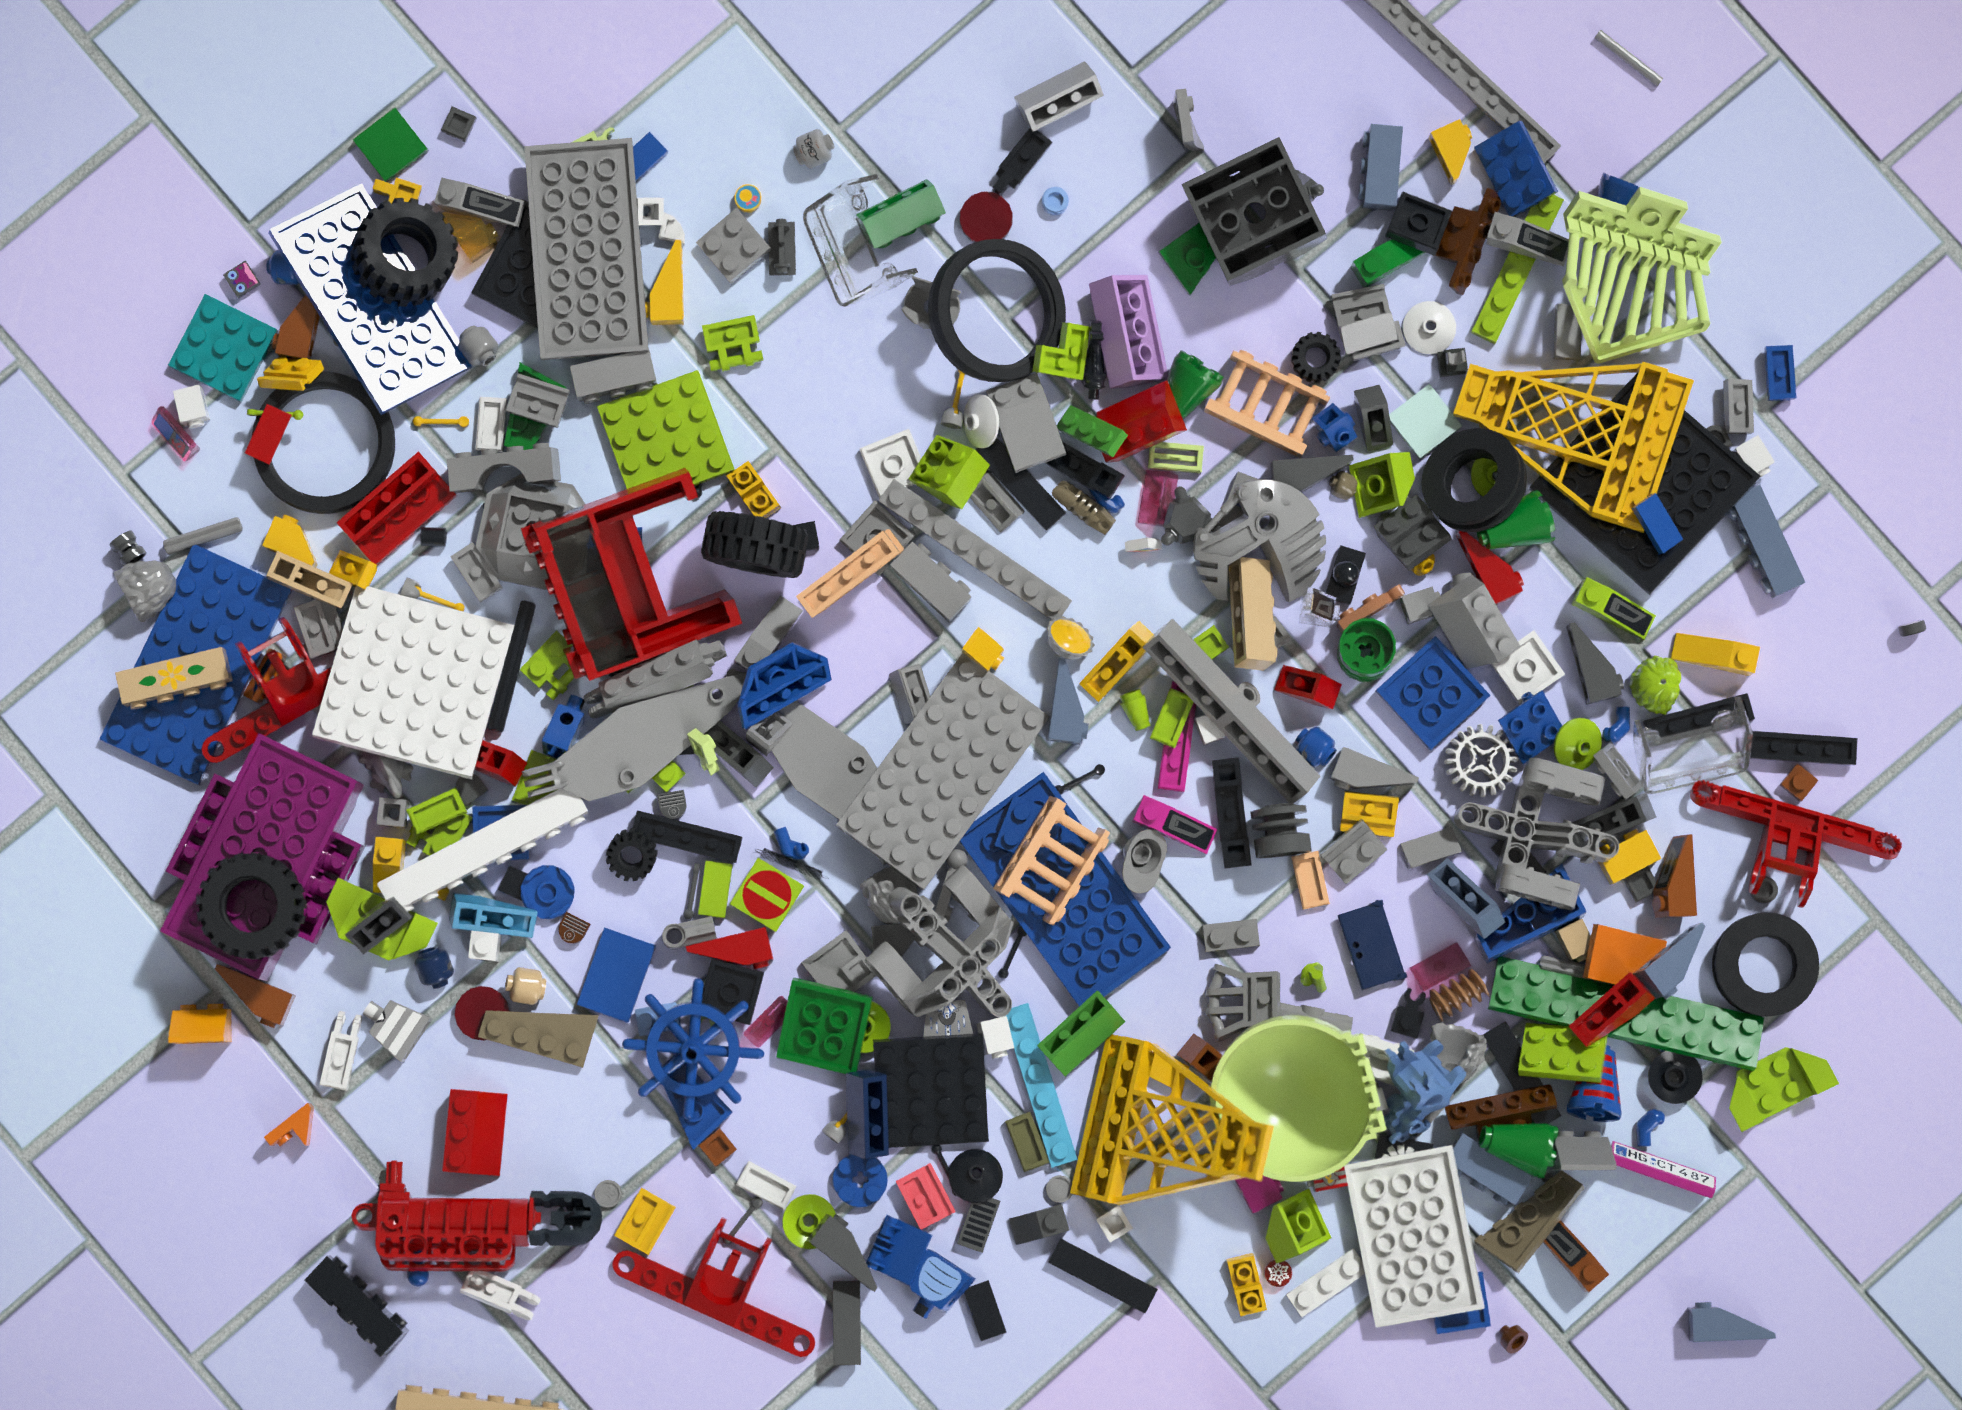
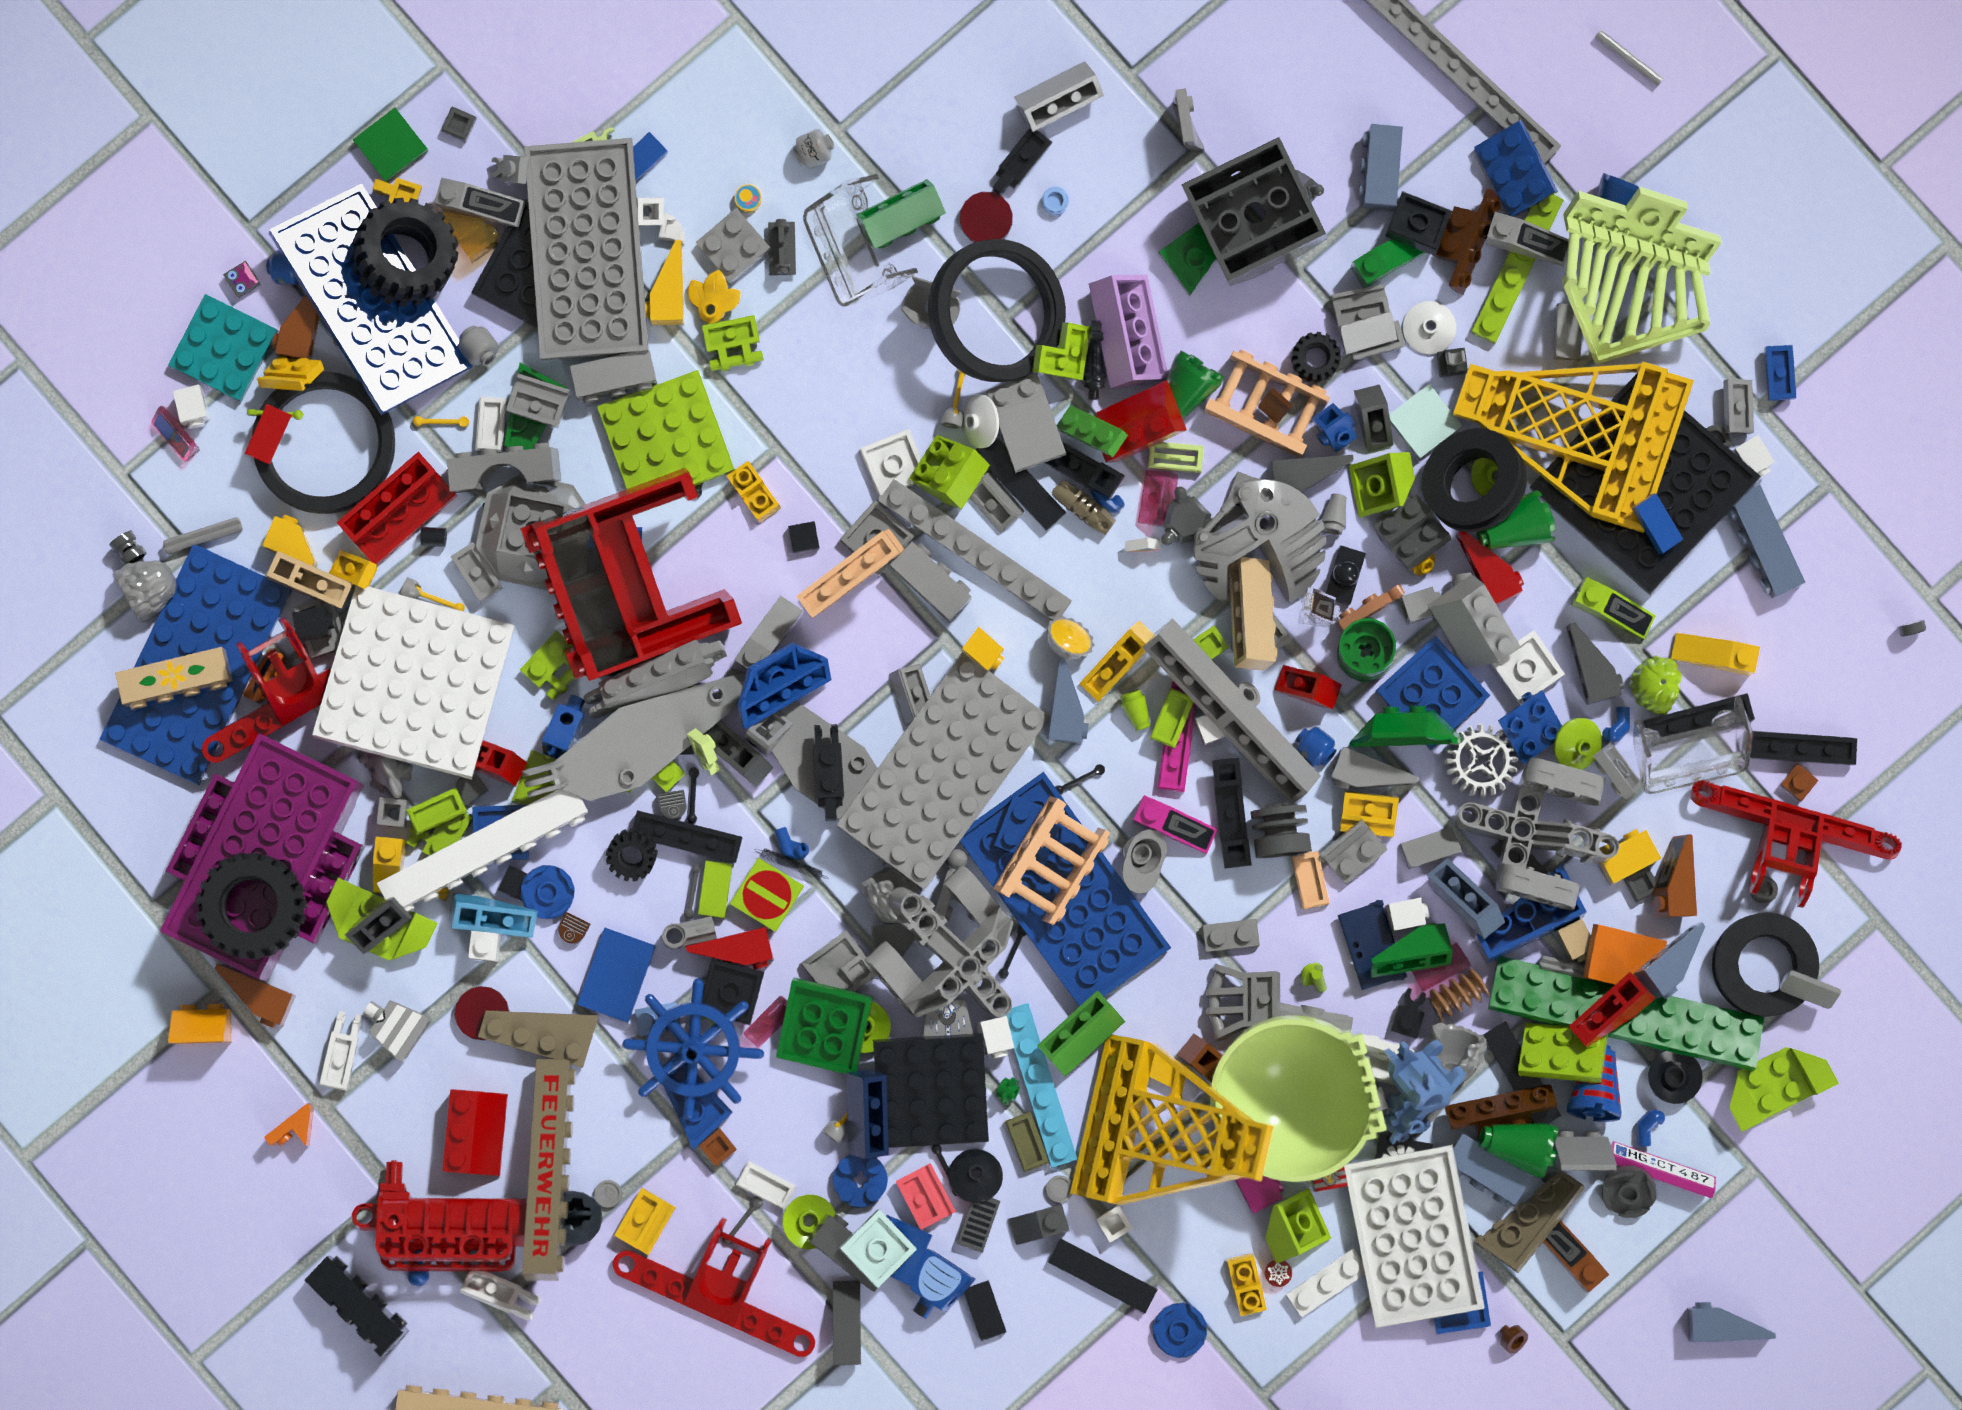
(313, 624): none -> black brick
(434, 967): dark blue head -> none
(511, 168): none -> light grey plate
(512, 666): black axle -> none
(525, 986): tan head -> none
(548, 1169): none -> dark tan brick
(693, 773): none -> black hinge
(715, 293): none -> yellow plate
(754, 544): black tyre -> none
(828, 772): none -> black hinge
(877, 1248): none -> light aqua tile
(1008, 1090): none -> green plate
(1179, 1330): none -> blue tile
(1275, 405): none -> reddish brown slope
(1335, 515): none -> light grey cone
(1343, 485): dark tan piece -> none
(1405, 728): none -> green wedge
(1407, 914): none -> white brick
(1418, 950): none -> green slope
(1451, 147): yellow slope -> none
(1618, 817): dark grey slope -> none
(1629, 1191): none -> dark grey tile
(1810, 989): none -> light grey slope

